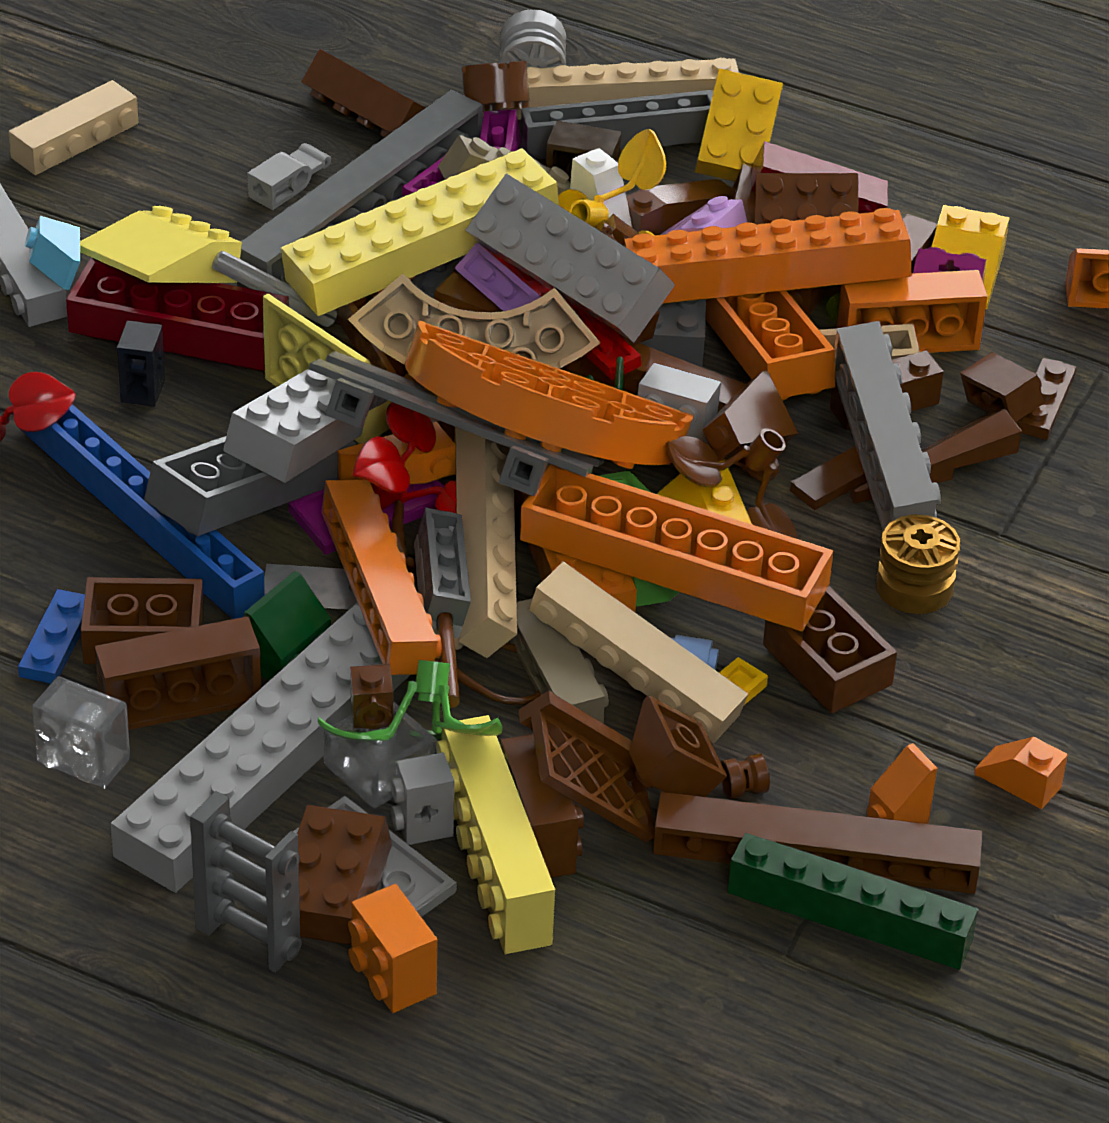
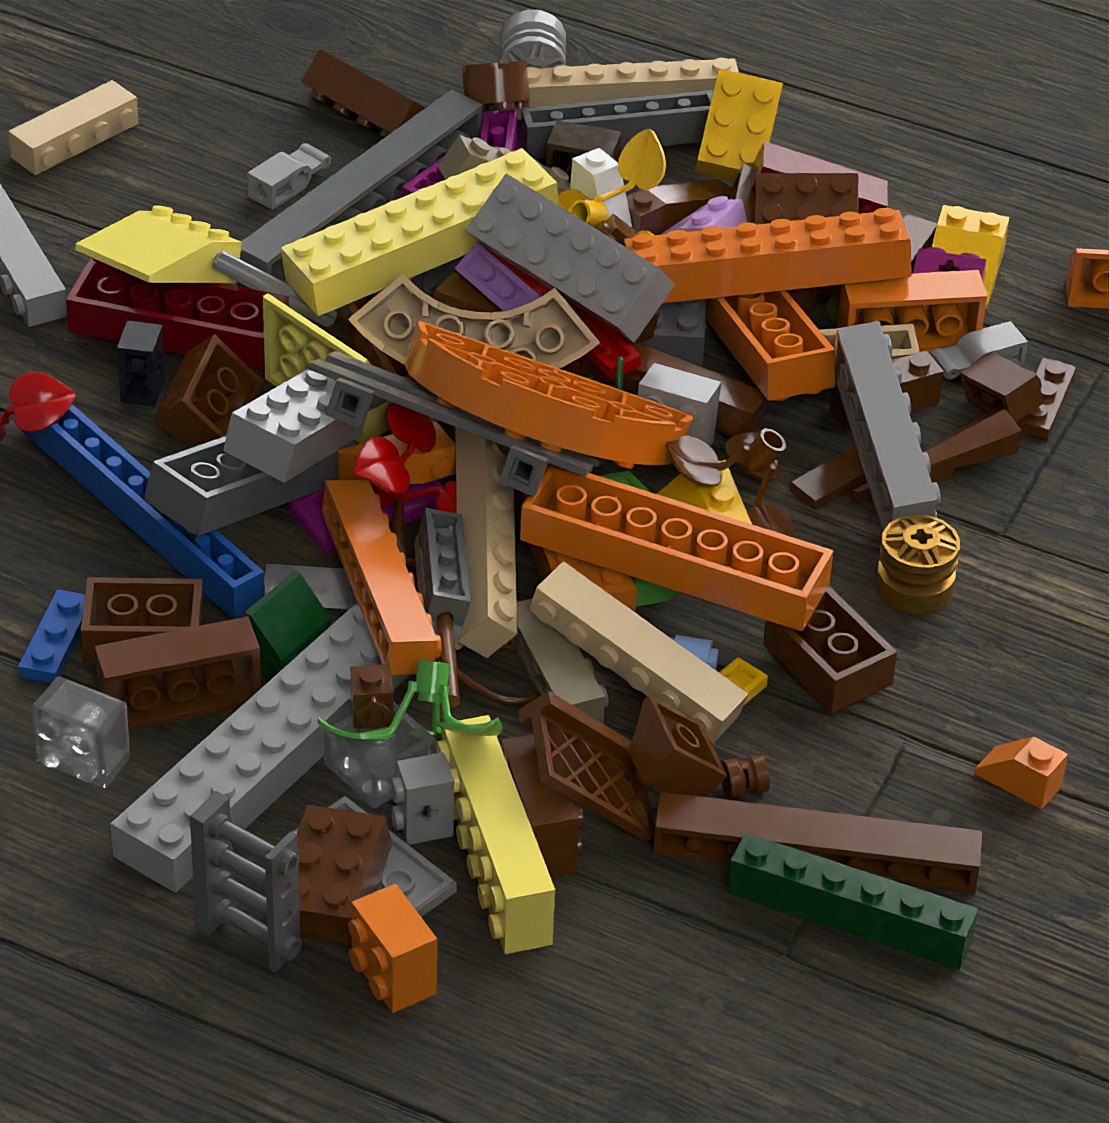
(55, 250): medium azure slope -> none
(206, 392): none -> reddish brown slope
(746, 415): reddish brown slope -> none
(904, 788): orange slope -> none
(1000, 339): none -> light grey piece

